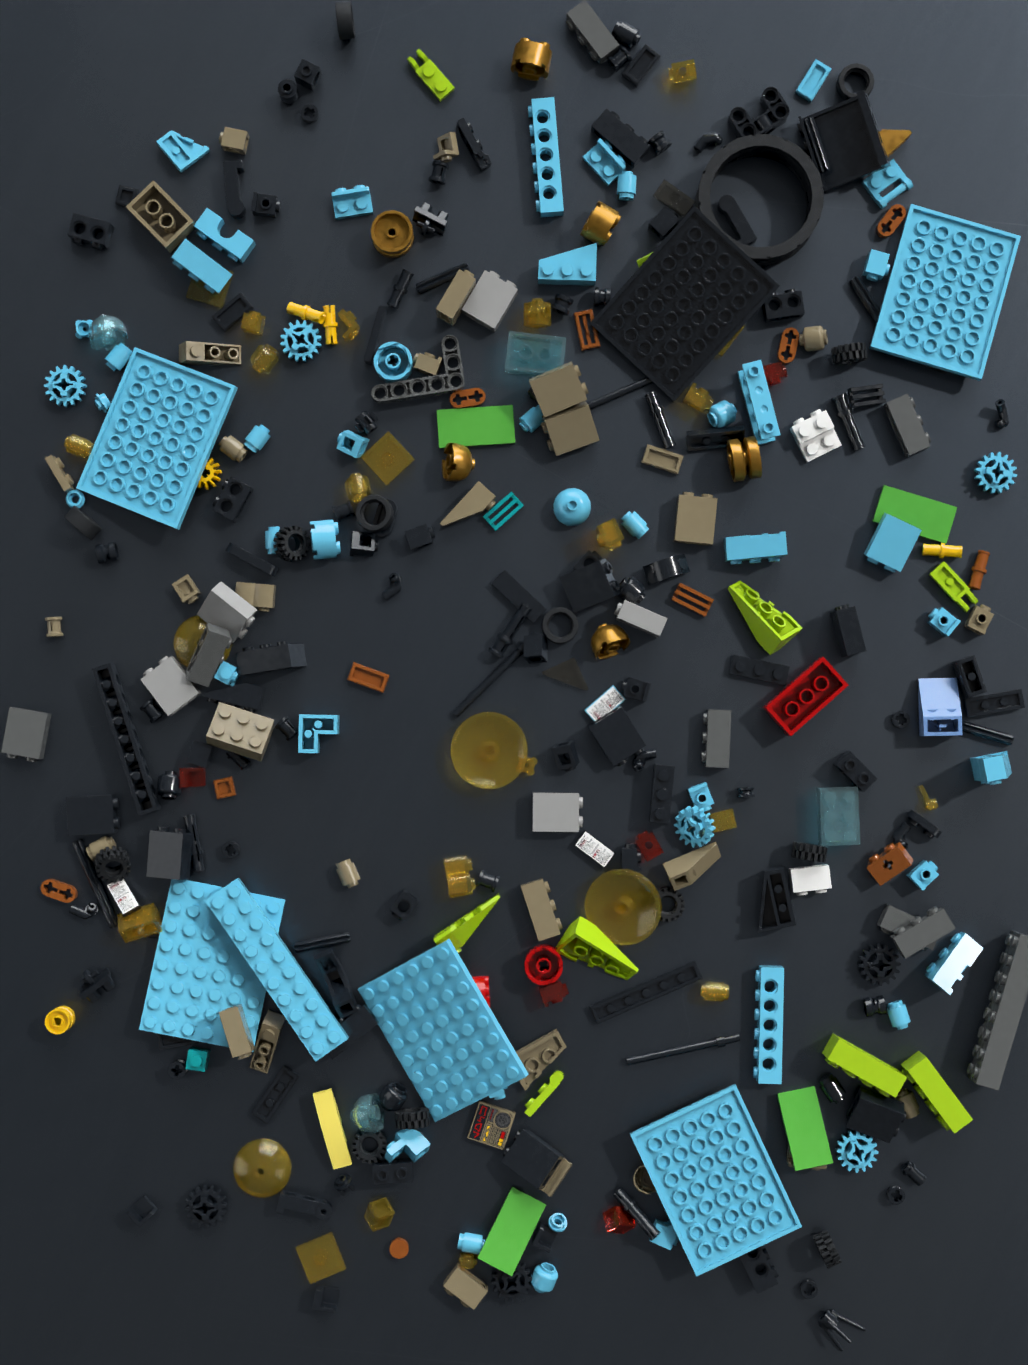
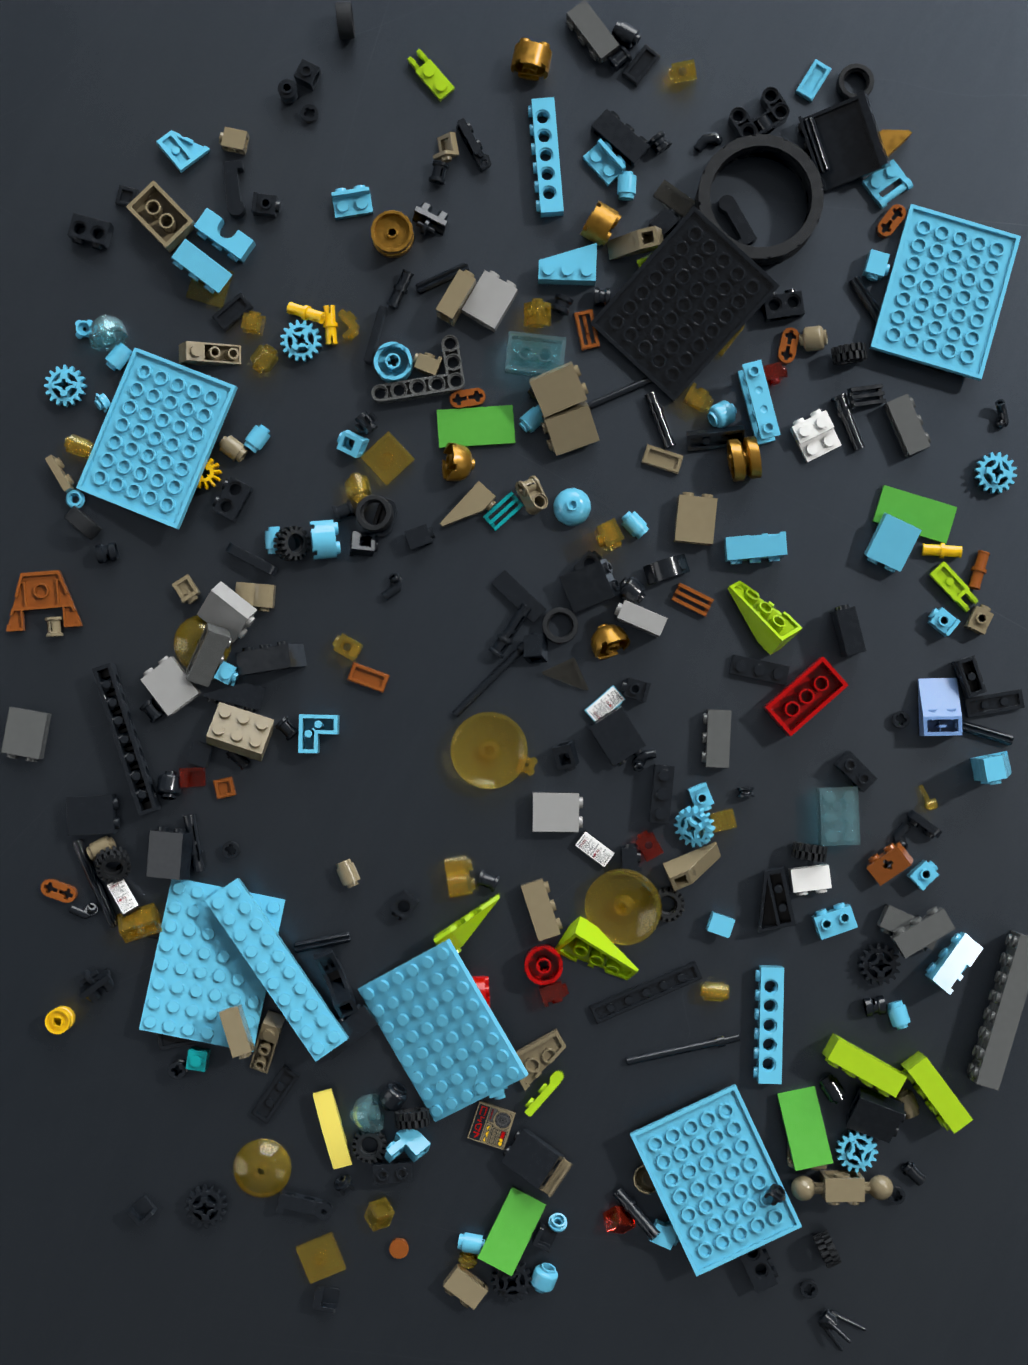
(39, 592): none -> dark orange wing
(354, 651): none -> clear yellow brick
(531, 494): none -> dark tan piece
(635, 242): none -> dark tan slope
(720, 924): none -> medium azure panel
(777, 1193): none -> black plate
(834, 921): none -> medium azure brick
(842, 1186): none -> dark tan brick

